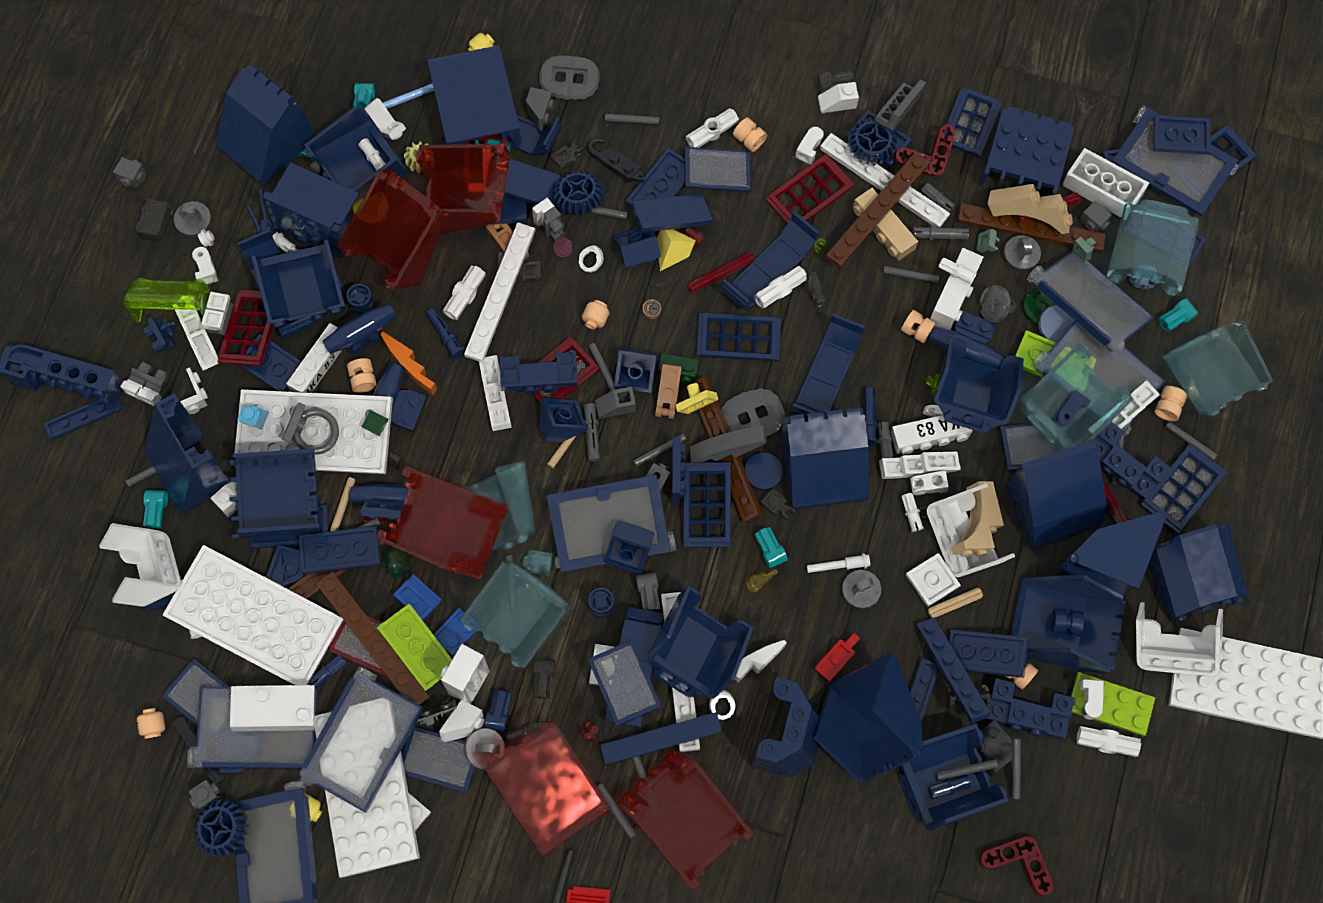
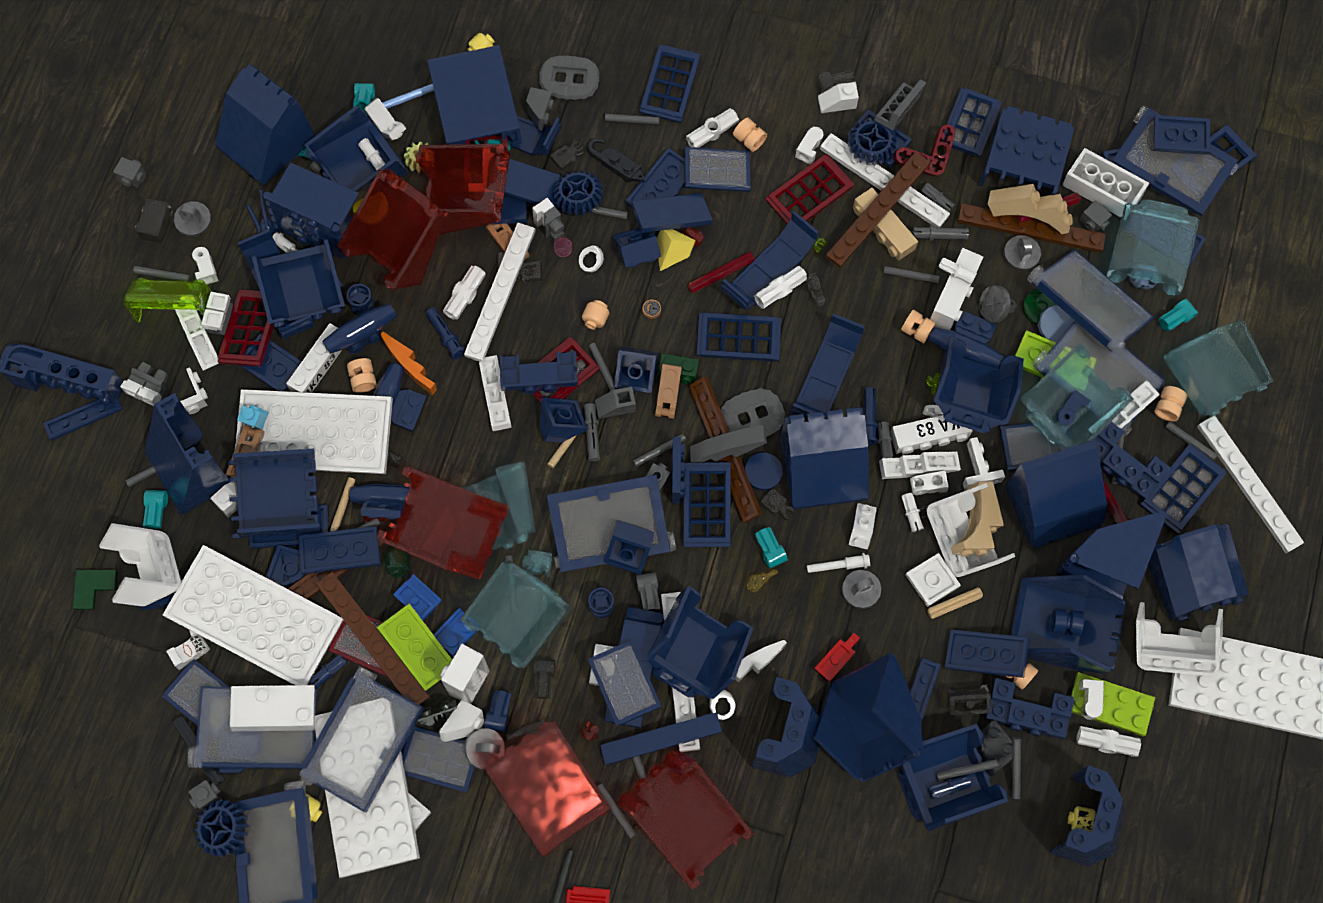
(89, 582): none -> dark green tile
(150, 723): light nougat head -> none
(161, 273): none -> dark grey bar
(163, 332): dark blue hips -> none
(188, 651): none -> white leg
(206, 238): white plate -> none
(245, 446): none -> medium nougat plate
(297, 424): dark grey tile -> none
(375, 423): dark green tile -> none
(662, 112): none -> dark blue piece
(697, 400): light yellow tile -> none
(863, 526): none -> white bracket
(953, 670): dark blue plate -> none
(980, 466): none -> white bracket
(987, 241): sand green tile -> none
(1026, 858): dark red beam -> none
(1082, 818): none -> light yellow head
(1084, 248): sand green tile -> none
(1101, 842): none -> dark blue windscreen
(1250, 484): none -> white plate

